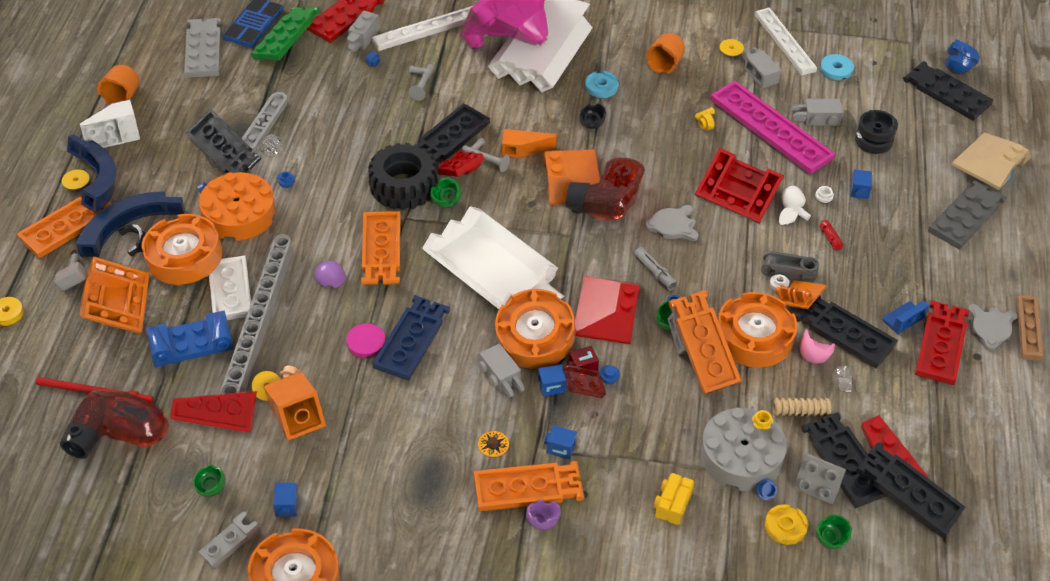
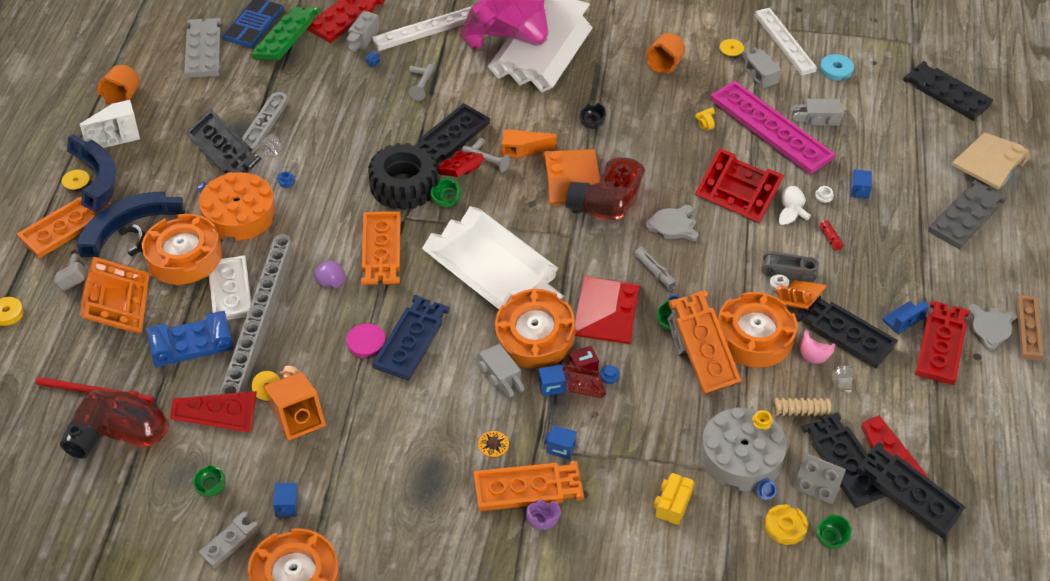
(594, 88): medium azure tile -> none
(876, 131): black wheel -> none
(961, 57): blue helmet -> none

